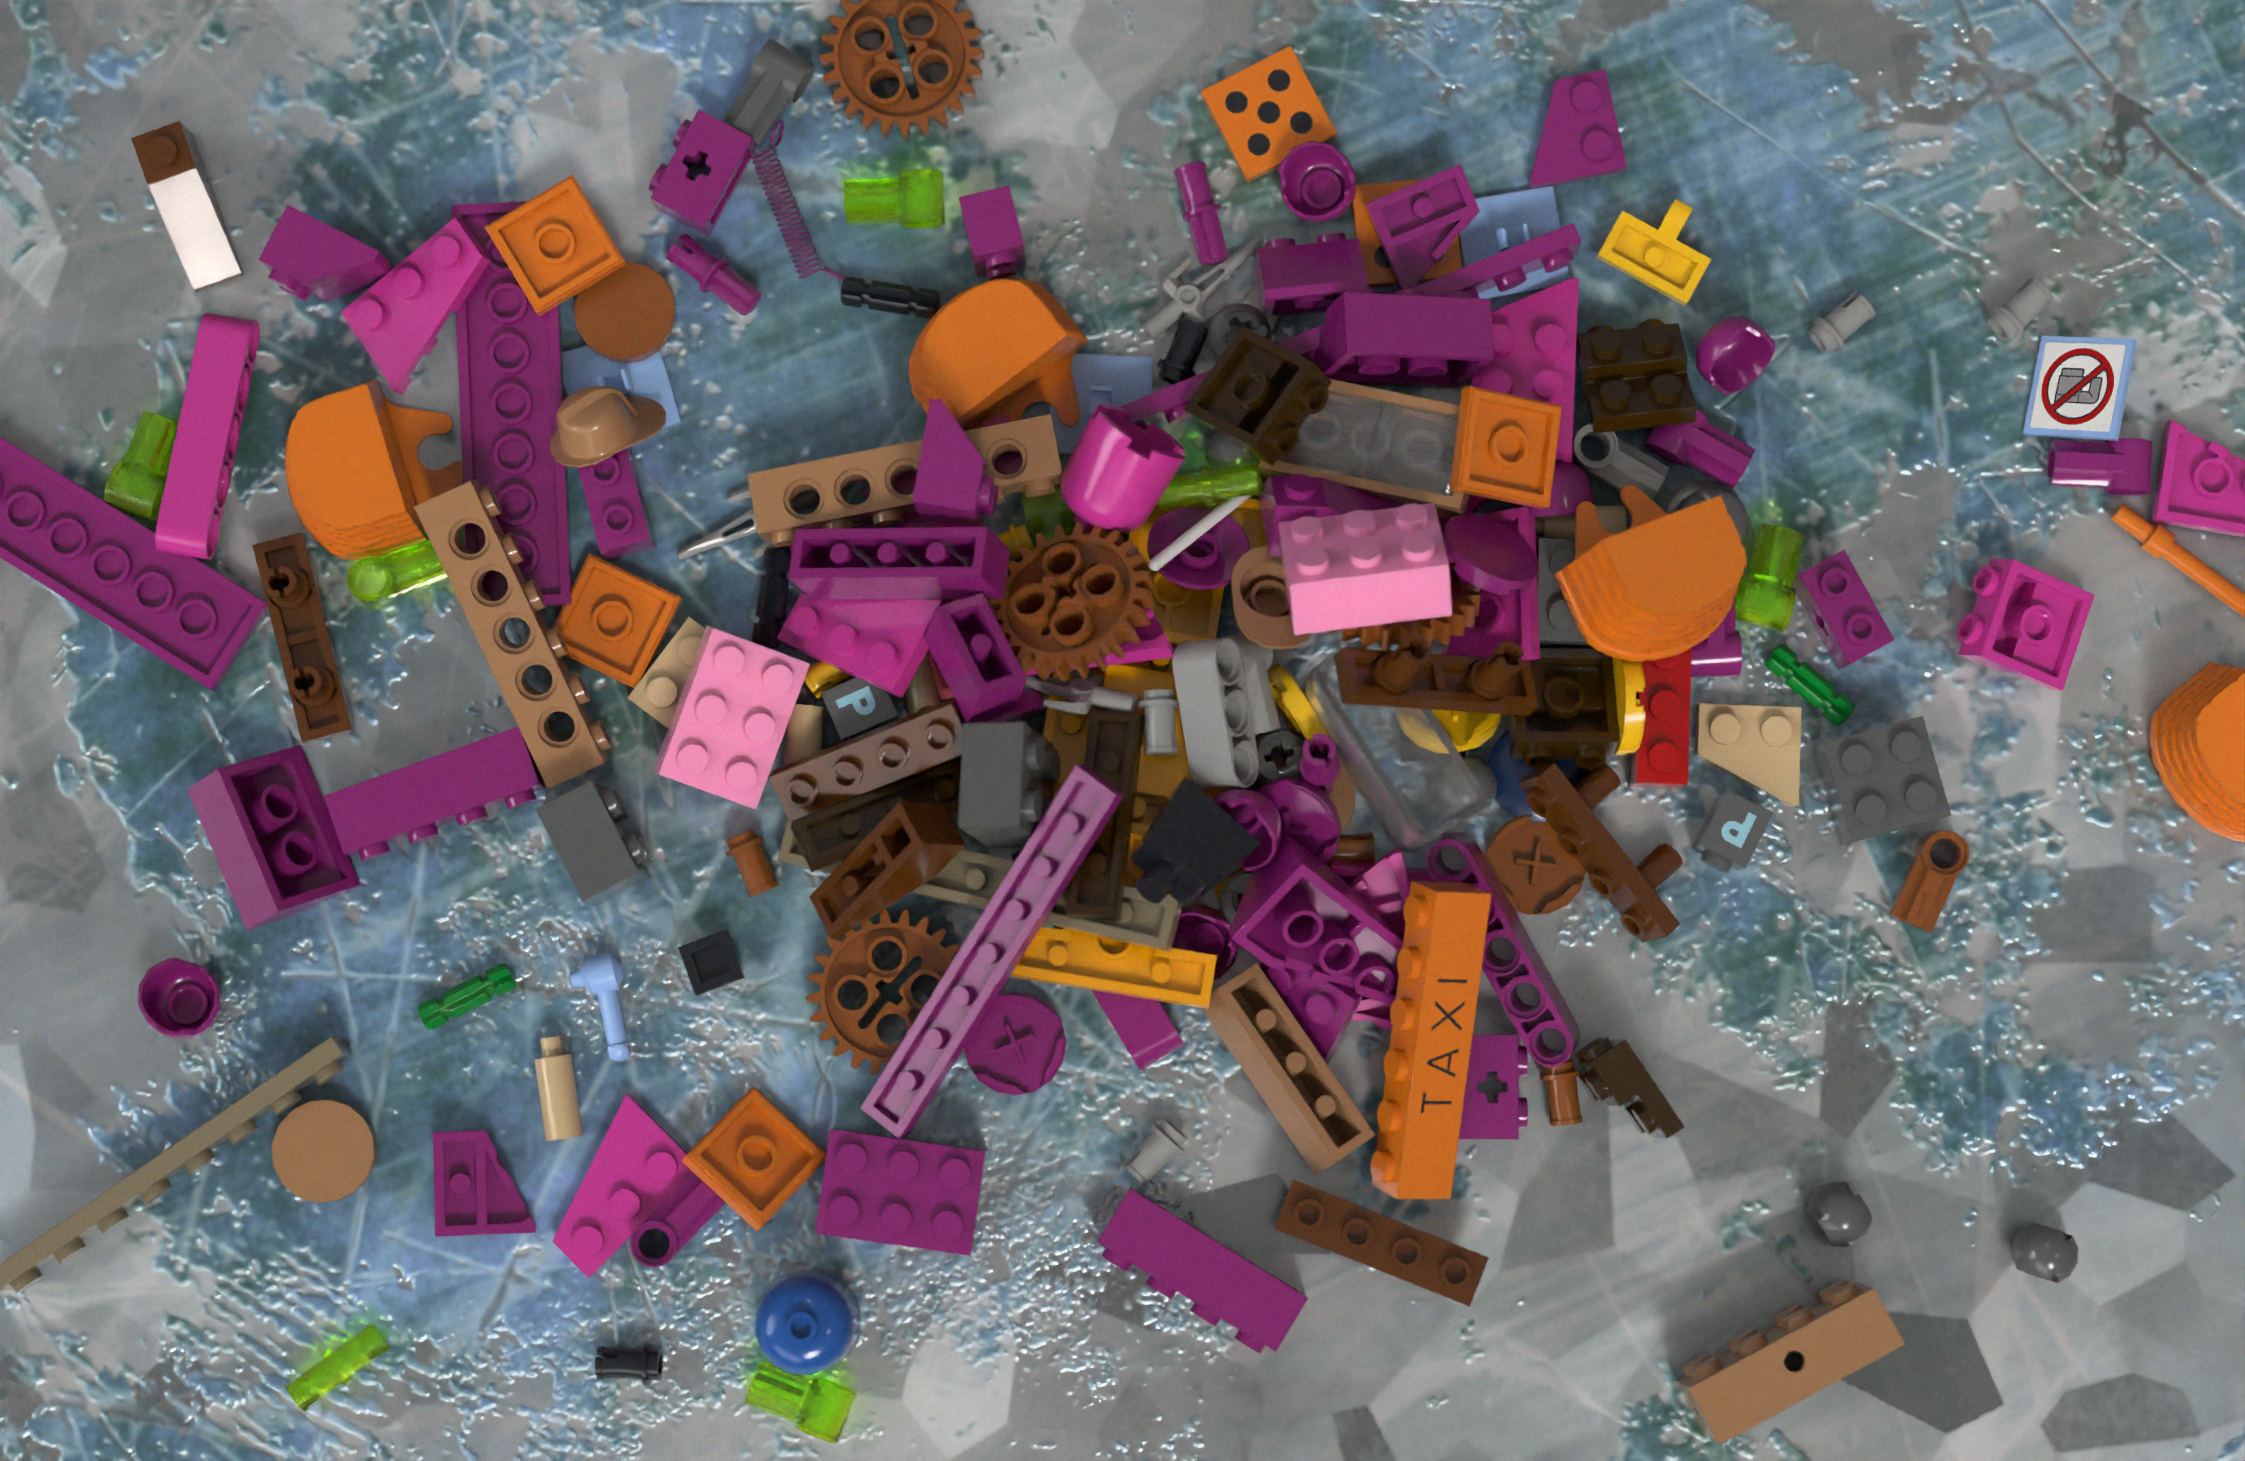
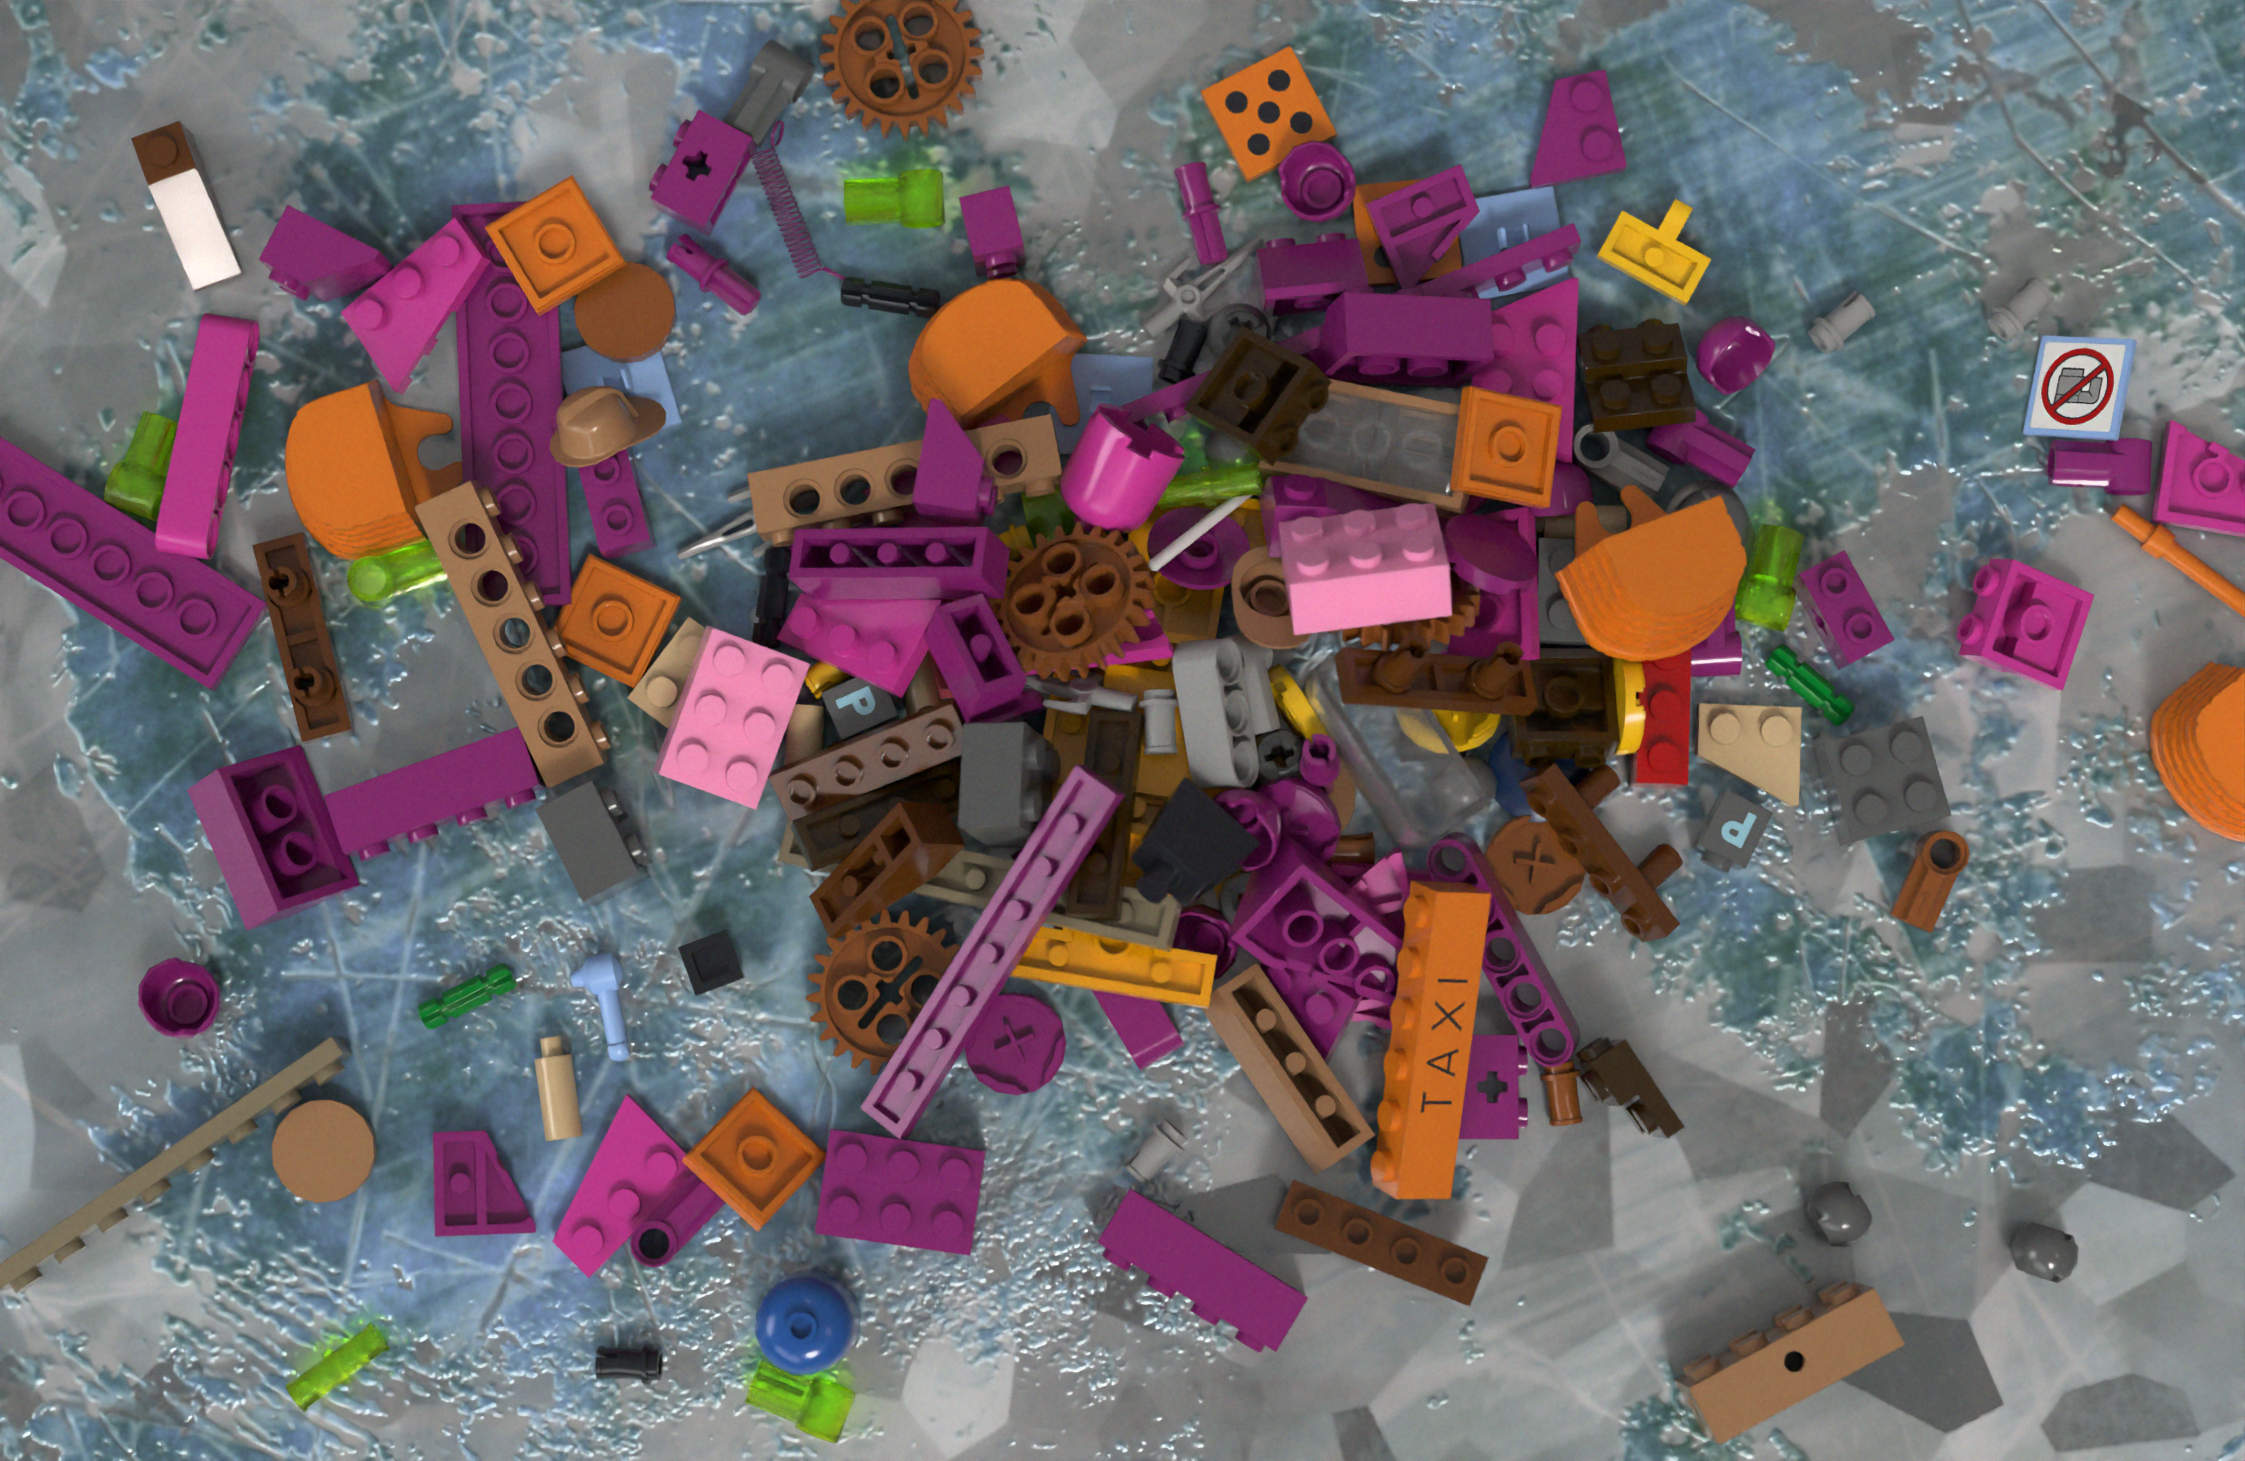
(752, 862): dark orange pin -> none

